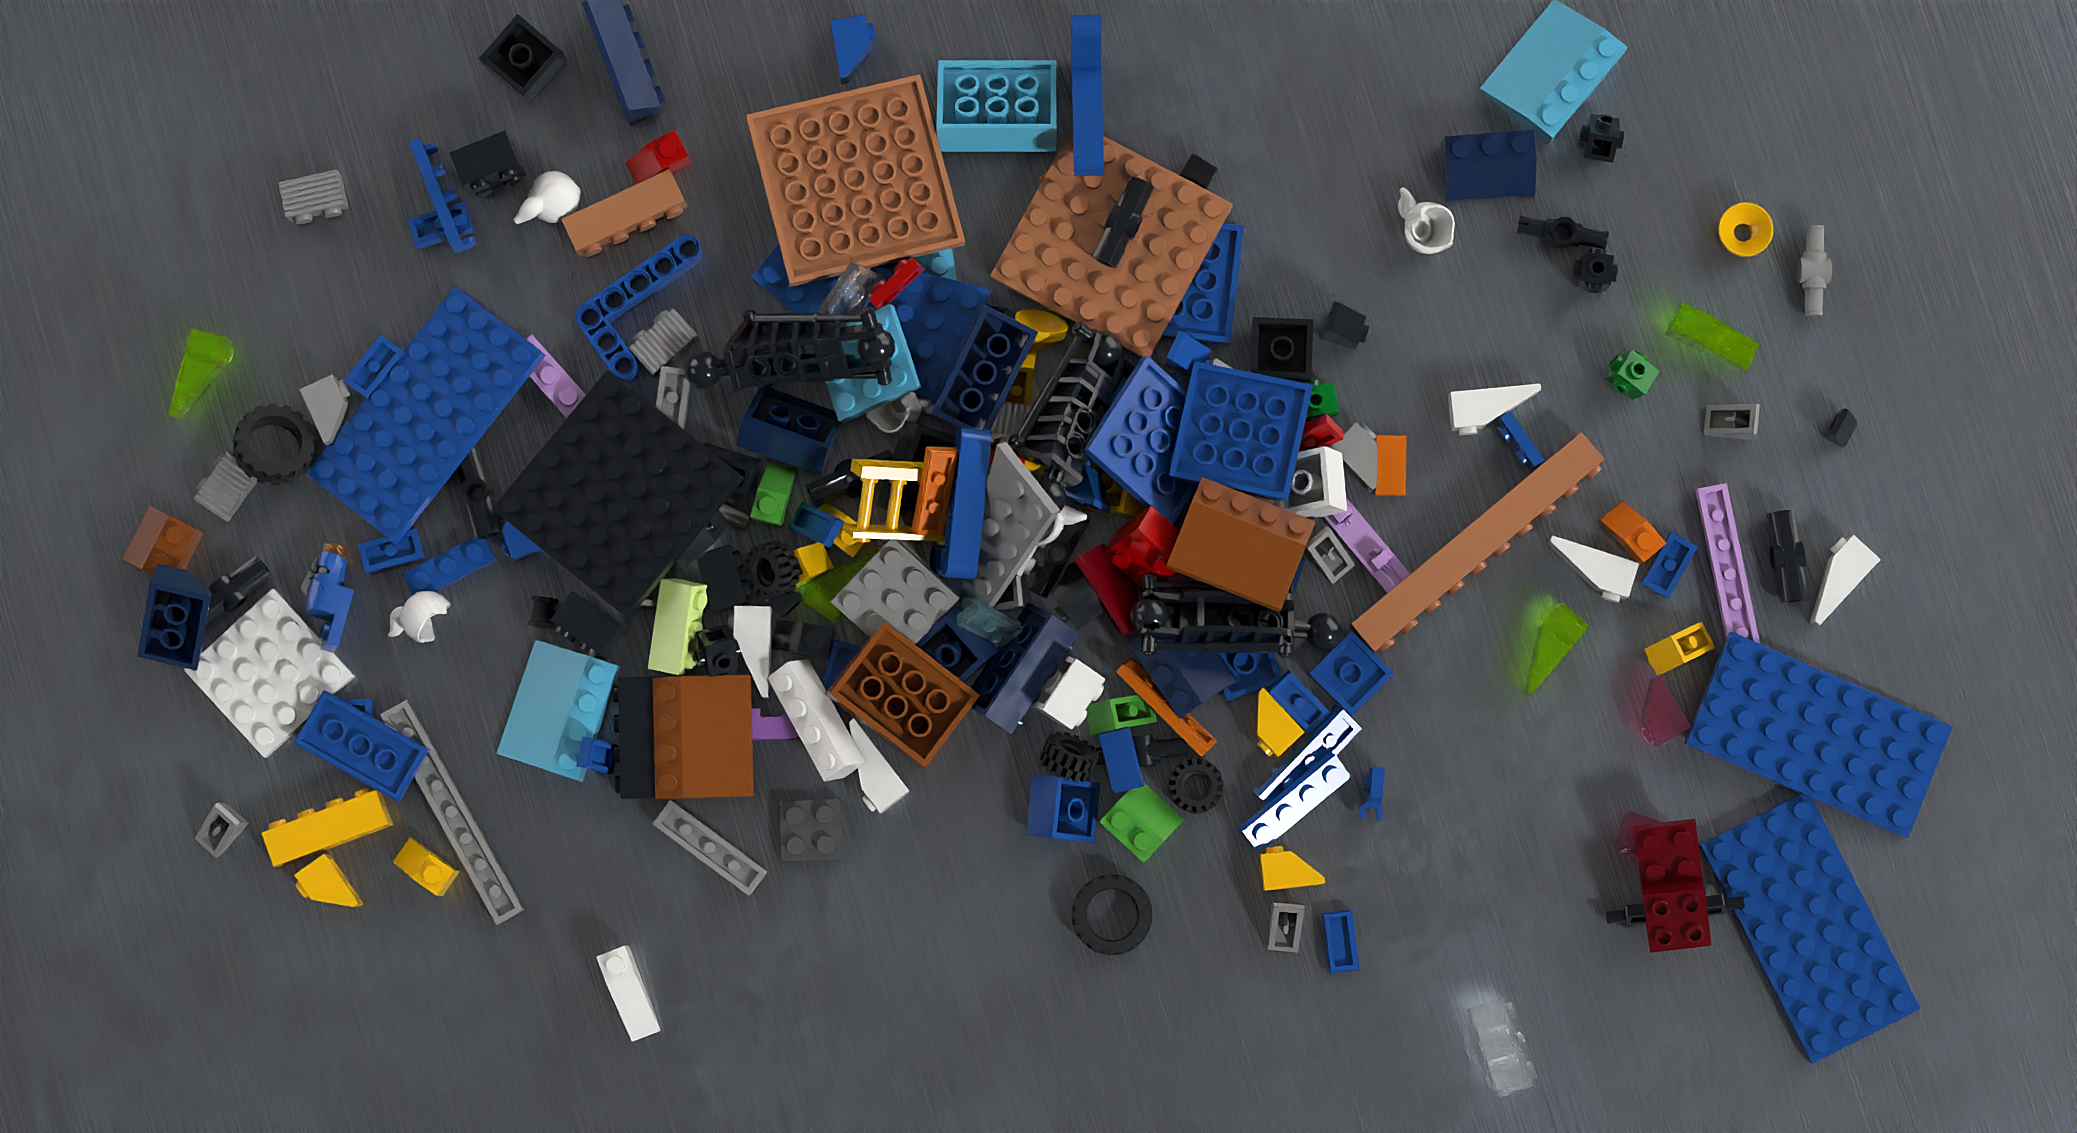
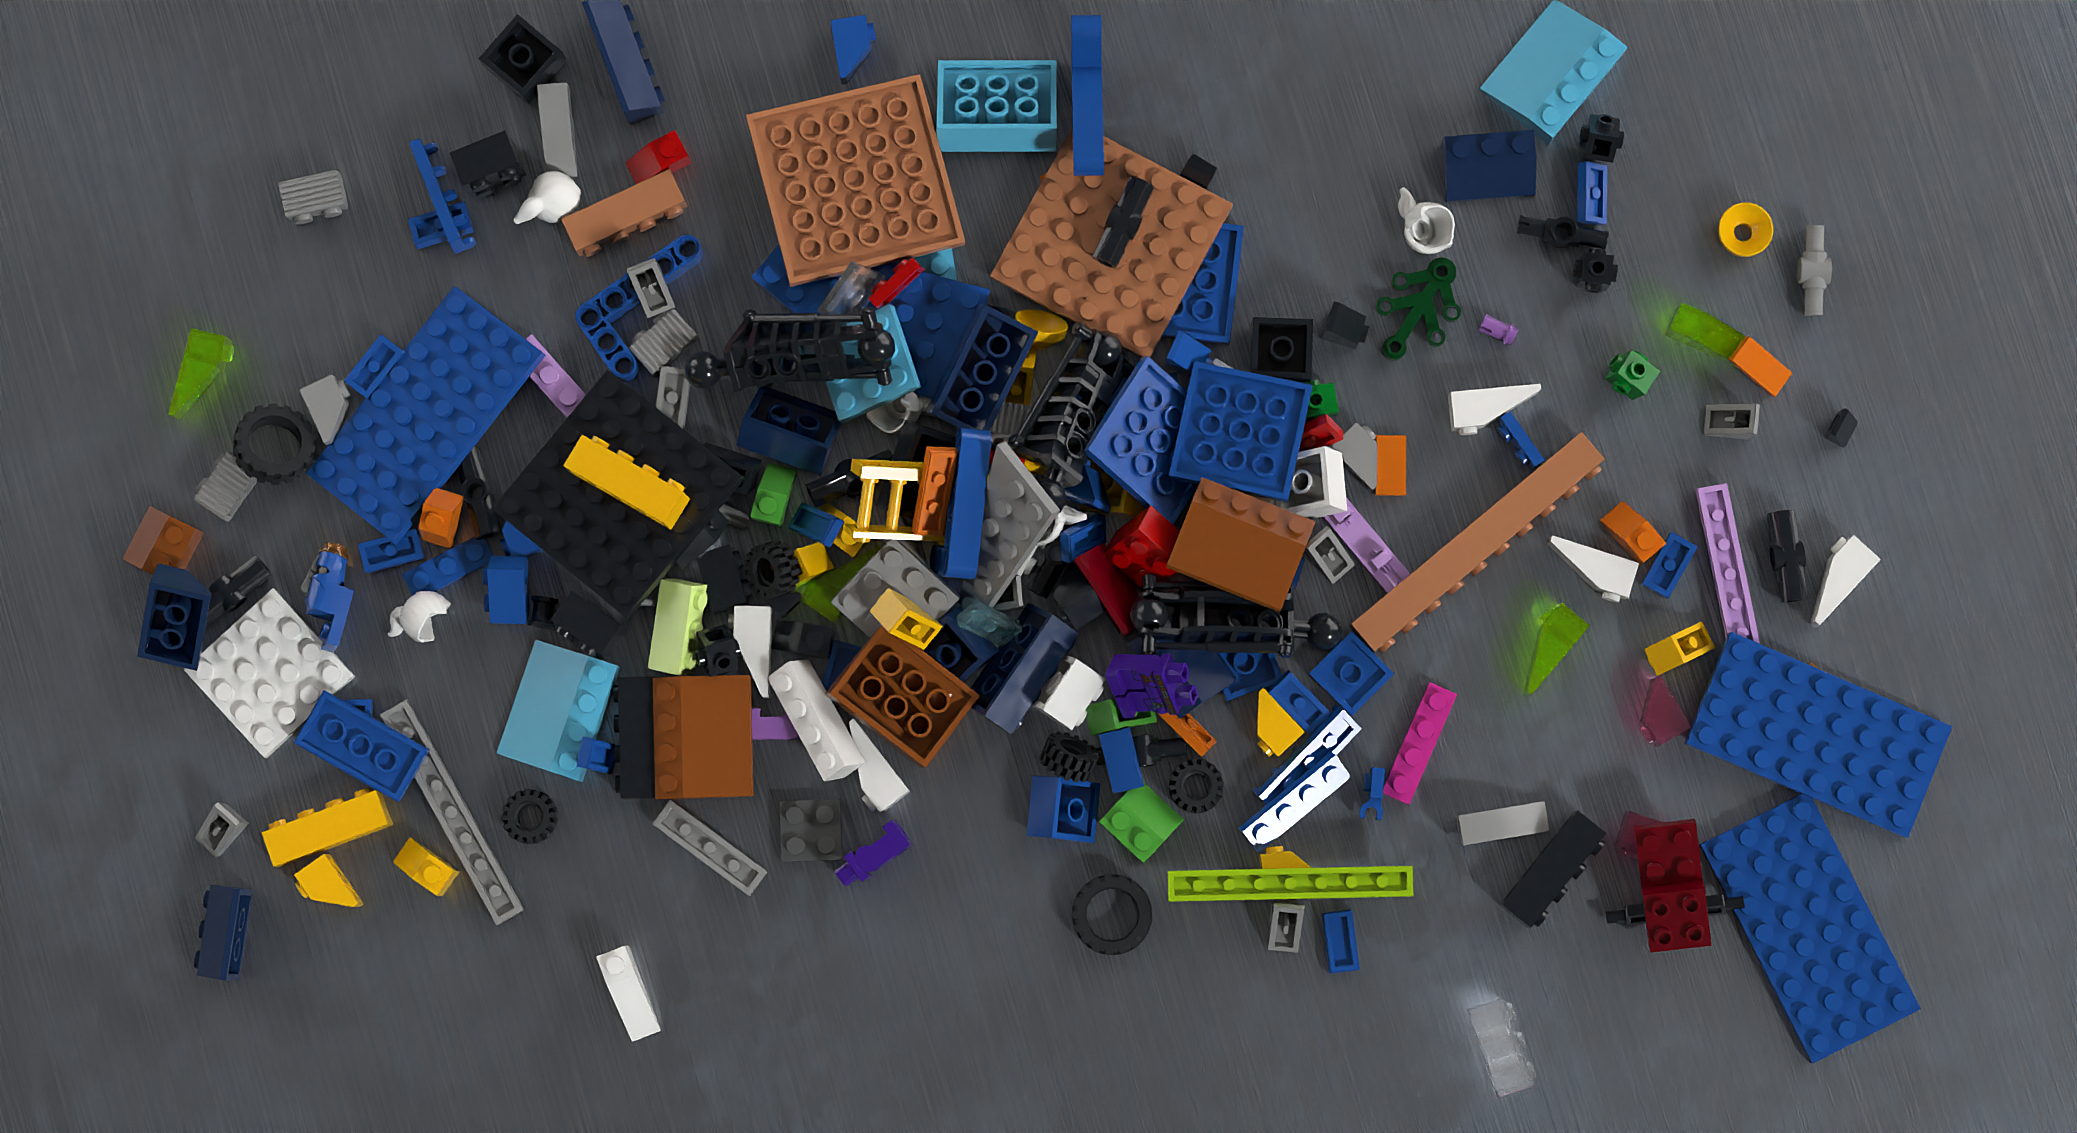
(223, 932): none -> dark blue slope
(440, 517): none -> orange slope
(507, 589): none -> blue brick
(511, 813): none -> black tyre
(557, 128): none -> light grey slope
(626, 481): none -> yellow brick
(651, 287): none -> light grey slope
(874, 856): none -> dark purple hips
(905, 619): none -> yellow slope
(1083, 537): none -> blue tile
(1149, 684): none -> dark purple hips
(1290, 883): none -> lime plate
(1419, 743): none -> dark pink plate
(1422, 304): none -> dark green plant
(1499, 329): none -> medium lavender pin
(1502, 823): none -> light grey slope
(1553, 869): none -> black brick
(1592, 193): none -> blue plate
(1760, 366): none -> orange tile

